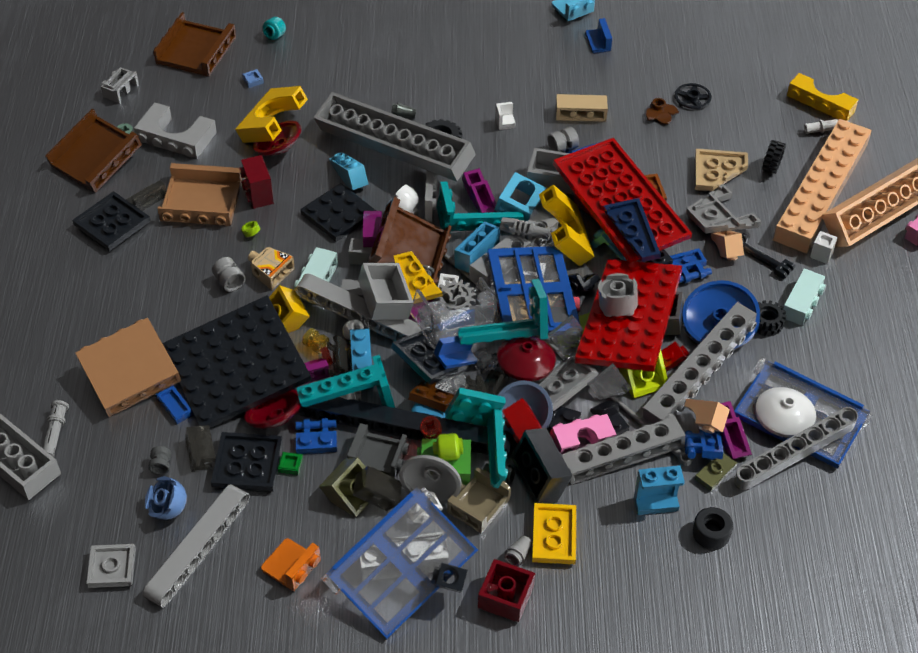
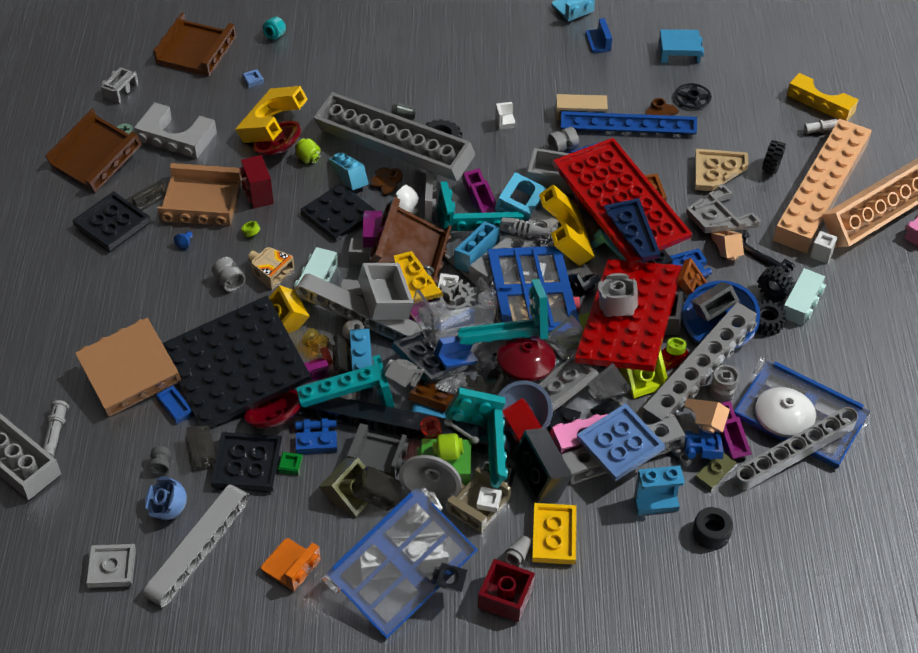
(182, 240): none -> blue rock
(307, 151): none -> lime head
(386, 179): none -> reddish brown plate
(403, 372): none -> light grey window
(448, 423): none -> light grey hinge
(489, 499): none -> white plate
(620, 442): none -> medium blue plate
(629, 123): none -> blue plate
(676, 346): none -> lime tile
(680, 43): none -> dark azure panel
(690, 277): none -> dark orange plate
(715, 301): none -> dark grey brick
(724, 383): none -> light grey wheel
(782, 279): none -> black tyre

